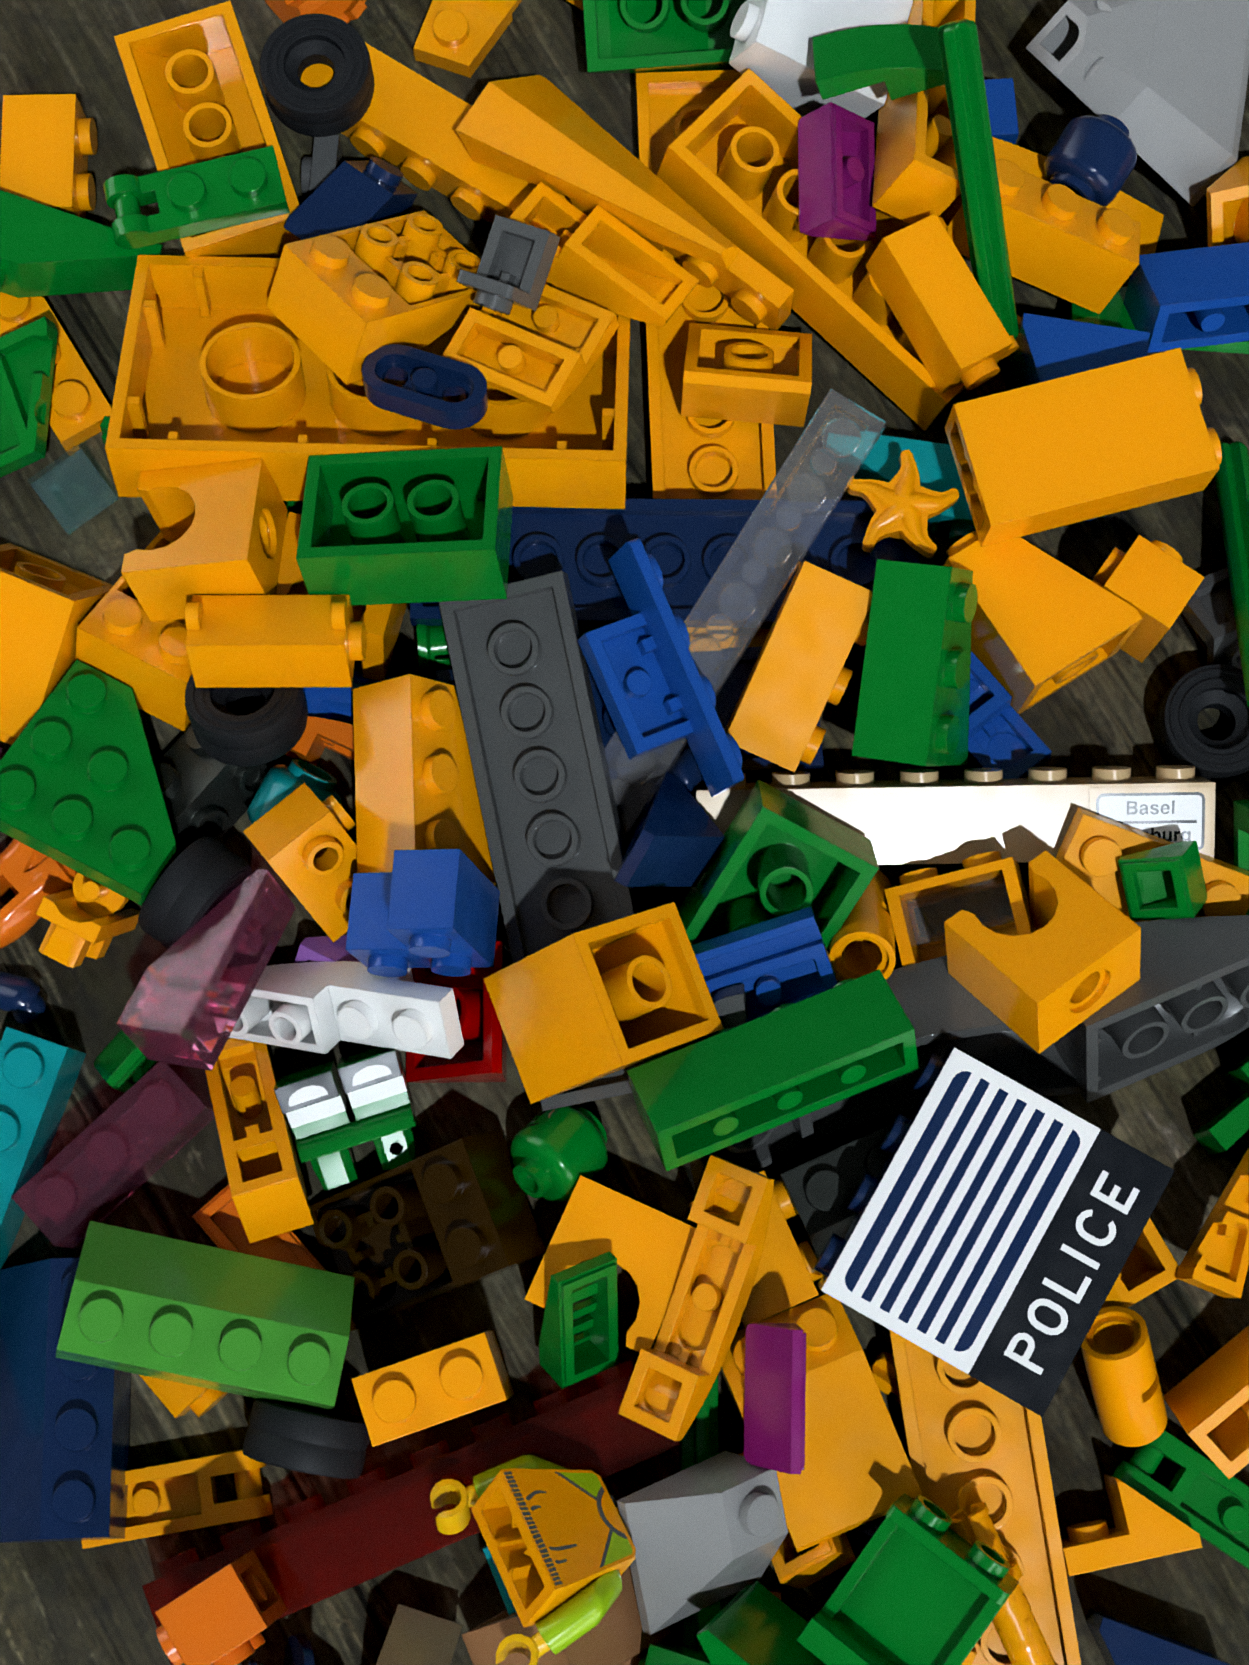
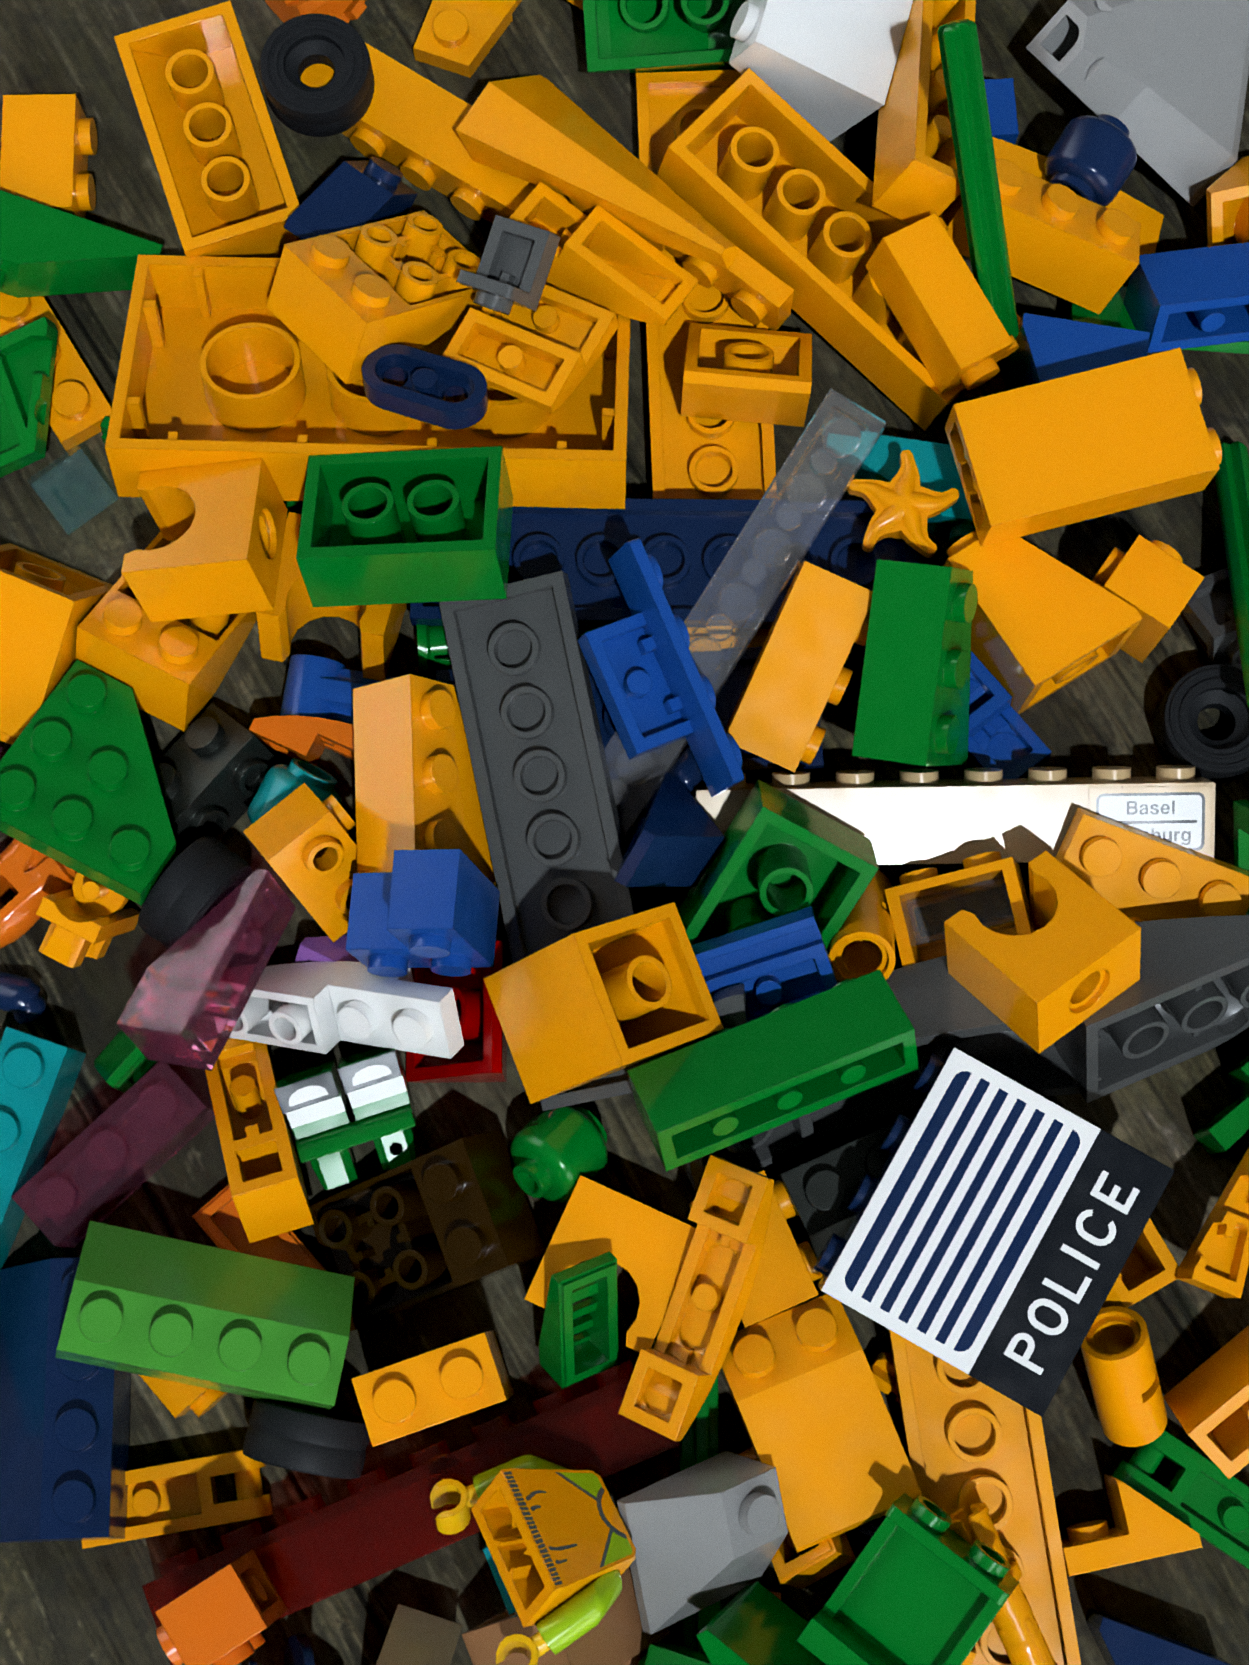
(196, 198): green plate -> none
(250, 737): black tyre -> none
(273, 641): light orange brick -> none
(325, 159): dark grey plate -> none
(775, 1396): magenta slope -> none
(836, 174): magenta slope -> none
(897, 54): green slope -> none
(1164, 882): green slope -> none

